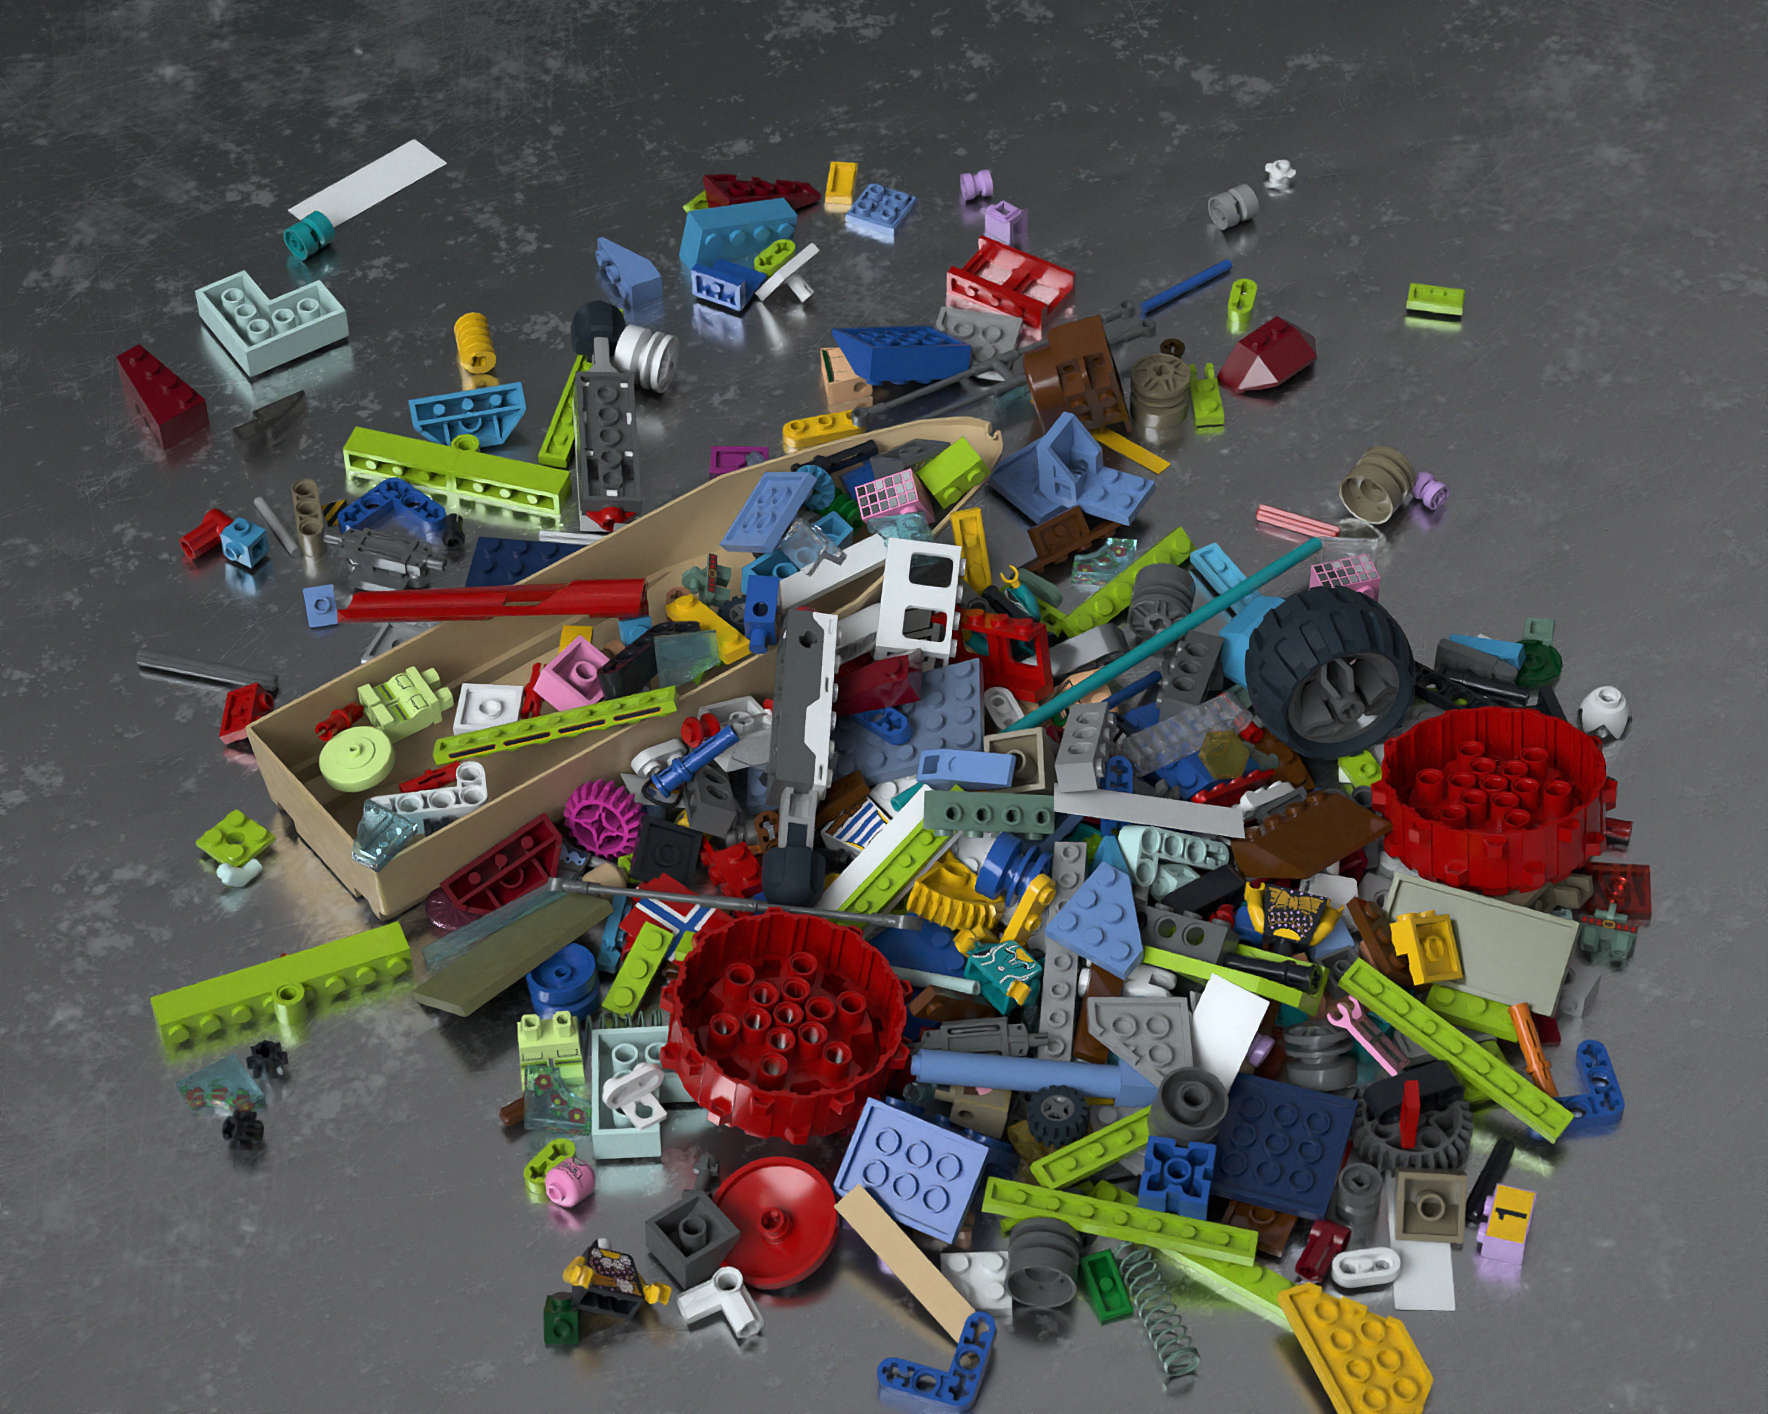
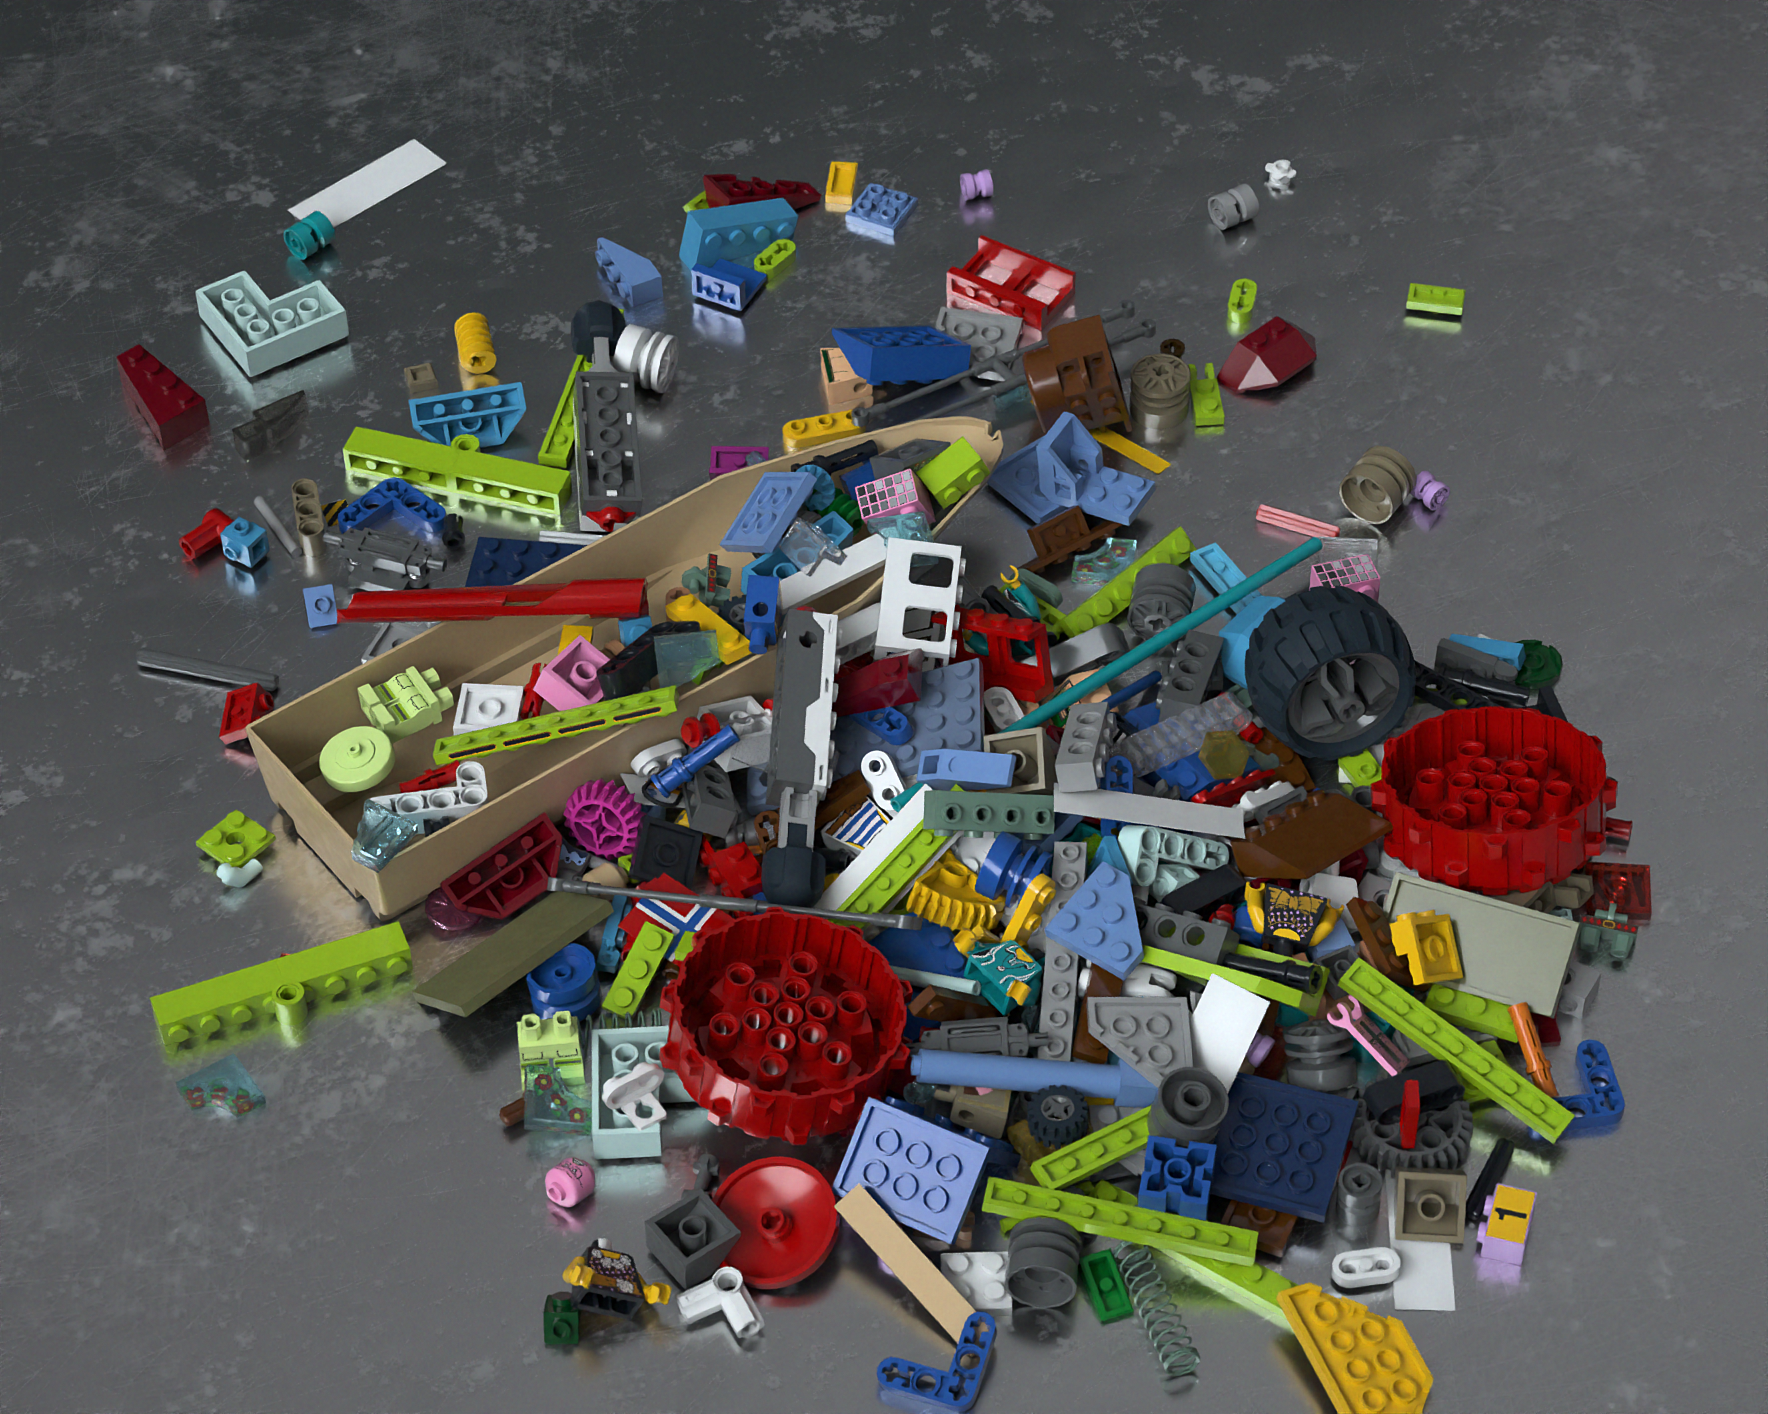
(243, 1130): black gear -> none
(267, 1060): black gear -> none
(340, 720): red axle -> none
(420, 377): none -> dark tan tile
(489, 923): clear light blue axle -> none
(545, 1161): lime beam -> none
(790, 275): white tile -> none
(886, 778): none -> white plate
(970, 534): yellow tile -> none
(1002, 218): lavender window -> none
(1186, 286): blue bar -> none
(1324, 1244): dark red piece -> none
(1539, 630): sand green tile -> none
(1606, 707): white piece -> none

